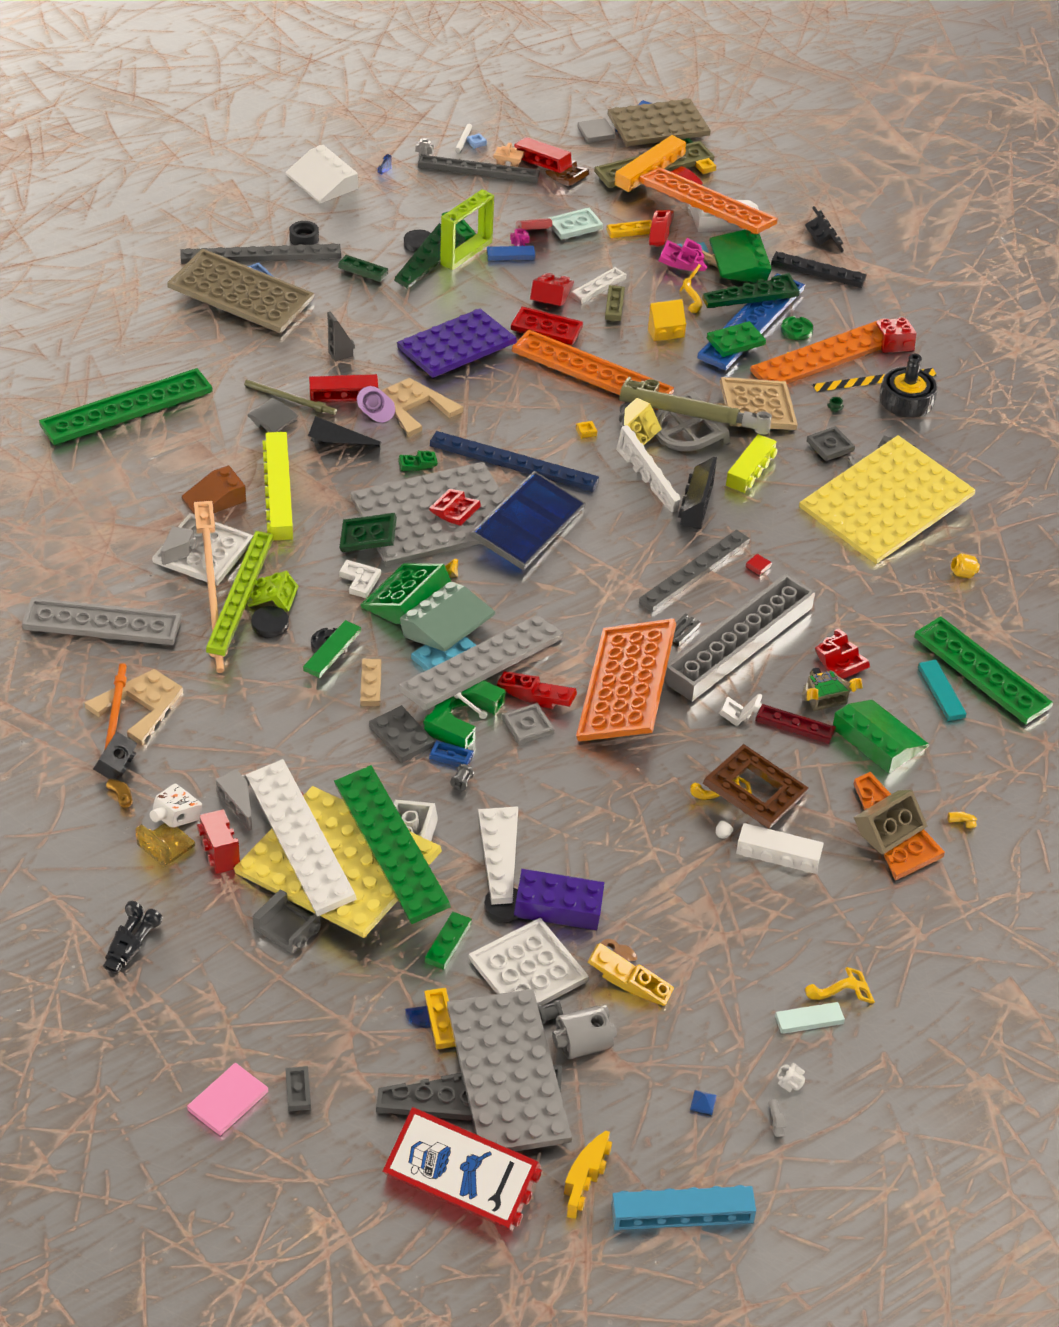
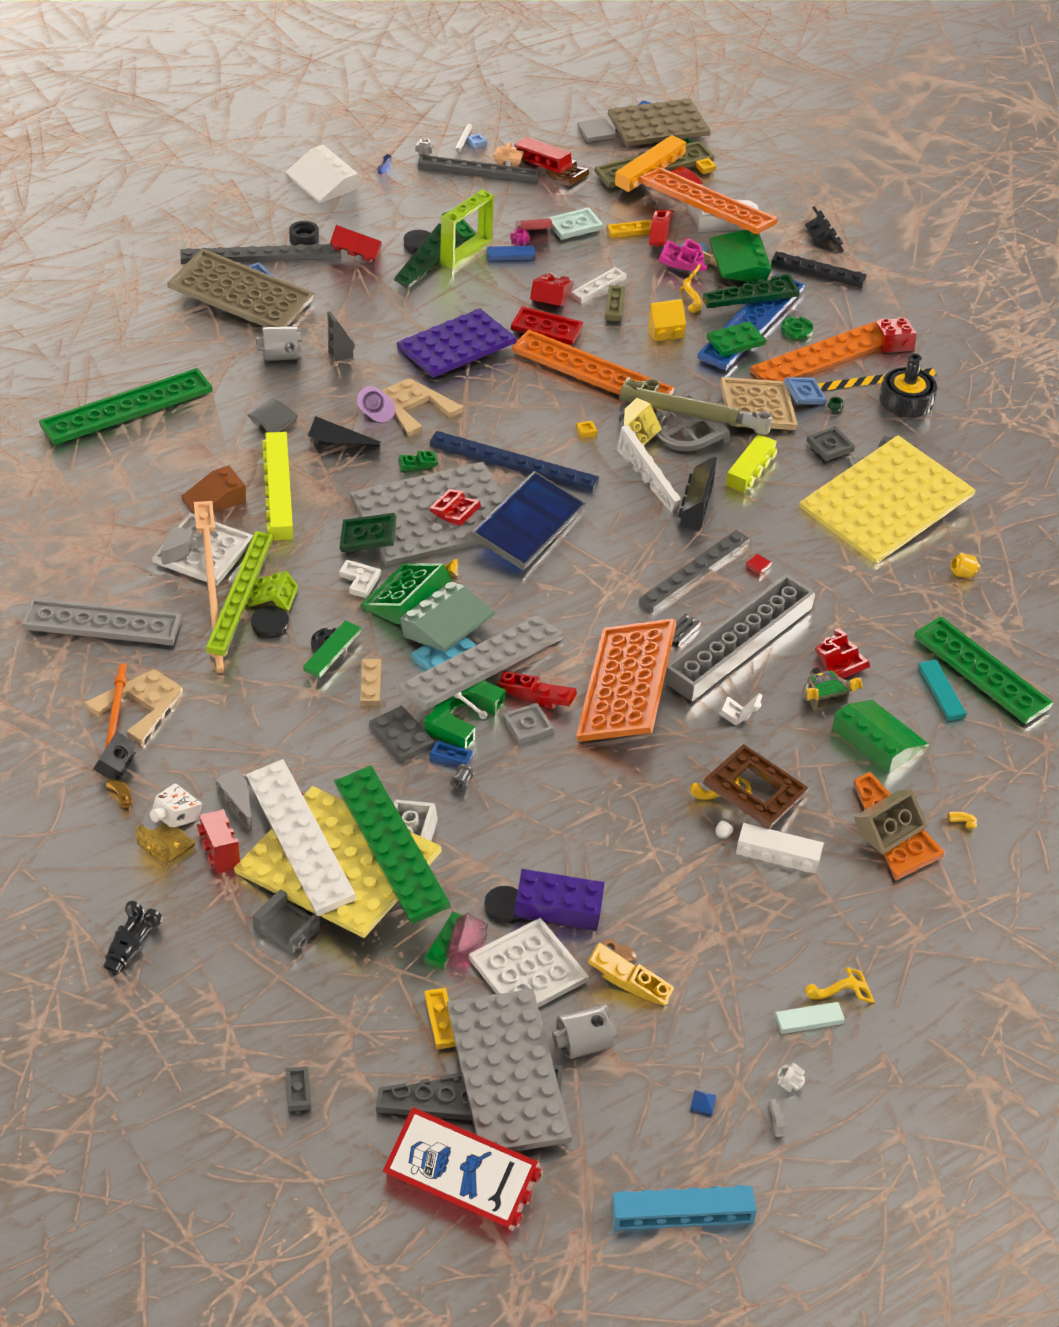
(227, 1099): bright pink tile -> none
(280, 343): none -> light grey cylinder
(318, 406): olive bar -> none
(339, 388): red brick -> none
(355, 243): none -> red slope
(363, 268): dark green plate -> none
(418, 1016): clear blue tile -> none
(467, 934): none -> clear pink slope
(498, 838): white wing -> none
(550, 1011): dark grey bush -> none
(584, 1170): yellow slope -> none
(795, 723): dark red tile -> none
(805, 390): none -> medium blue tile

